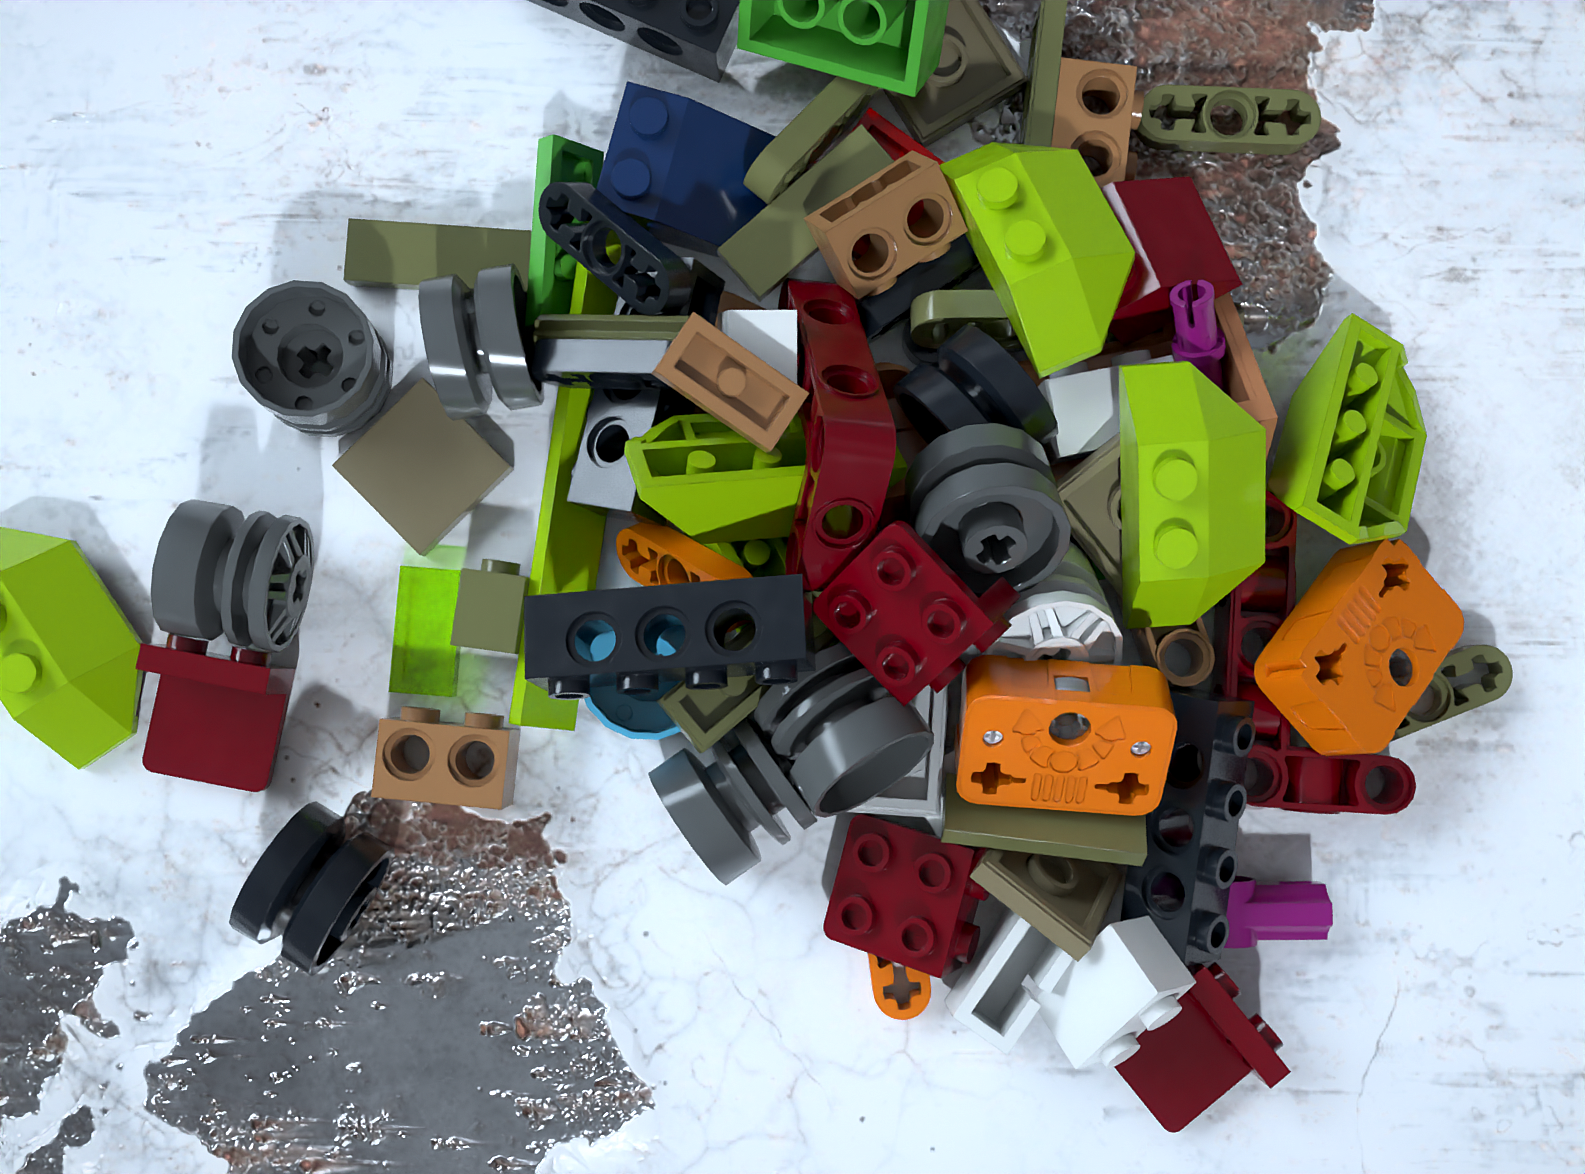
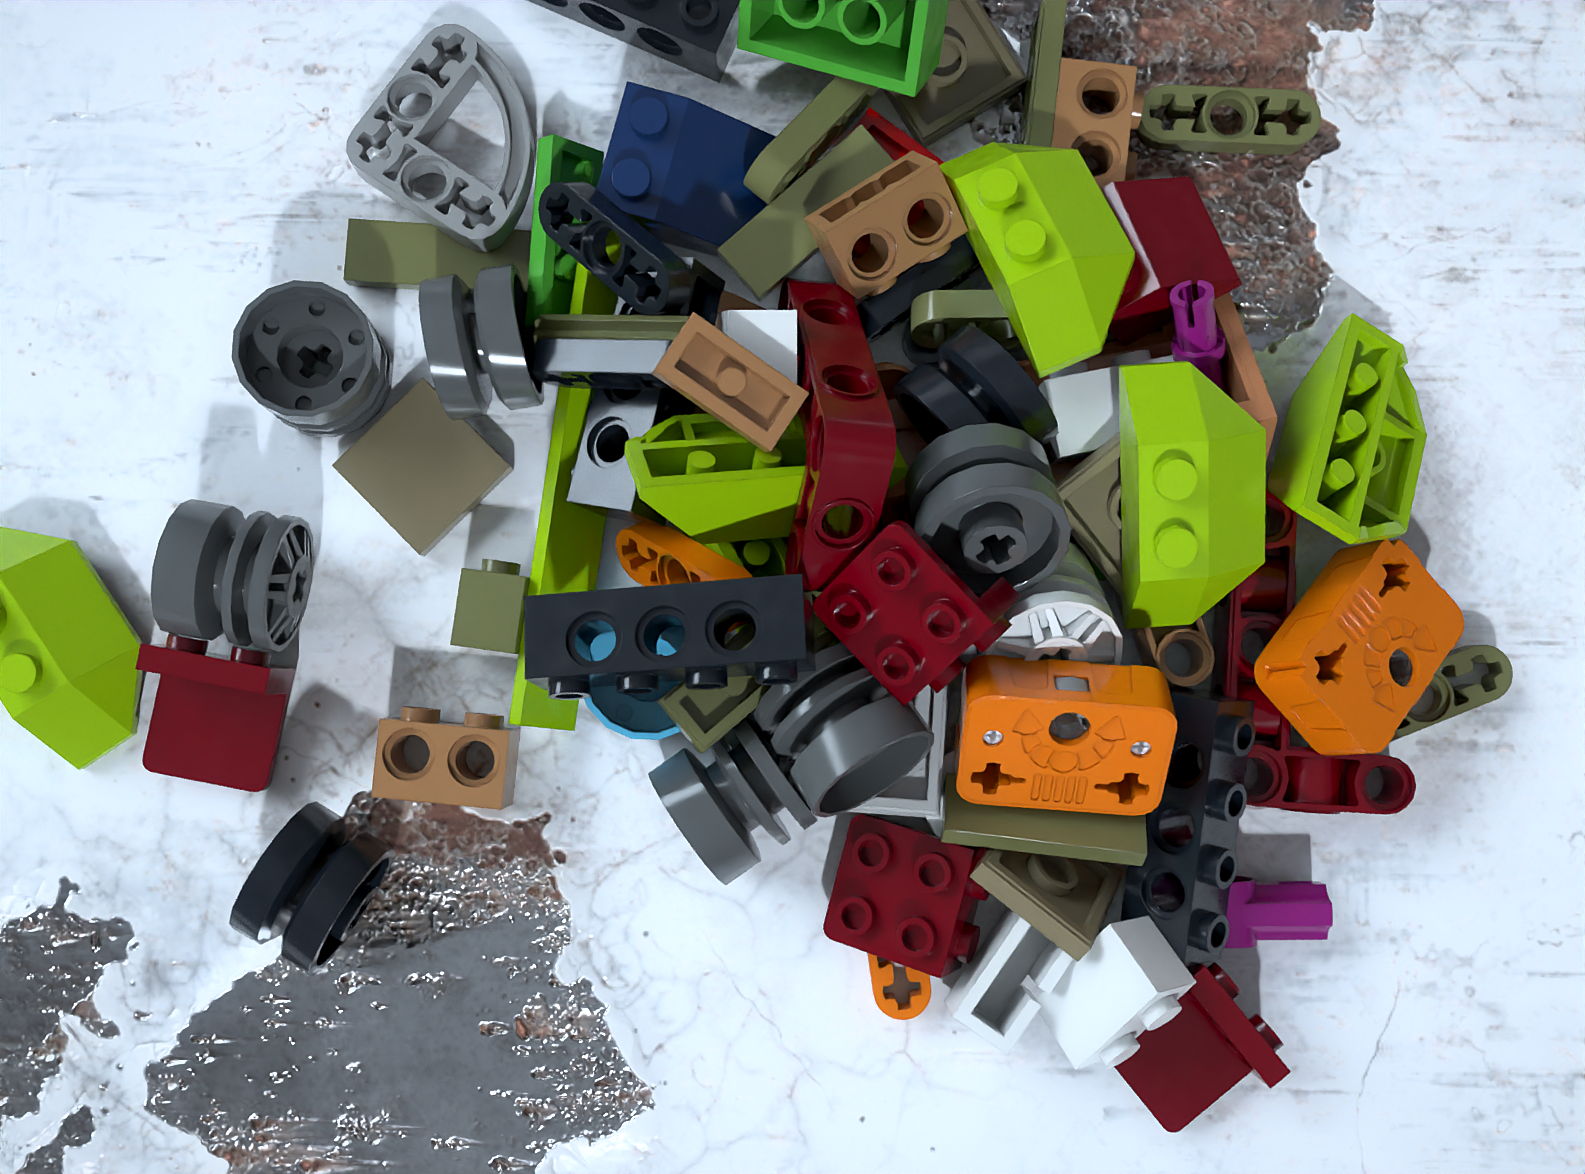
(413, 158): none -> light grey beam
(423, 627): clear neon green tile -> none

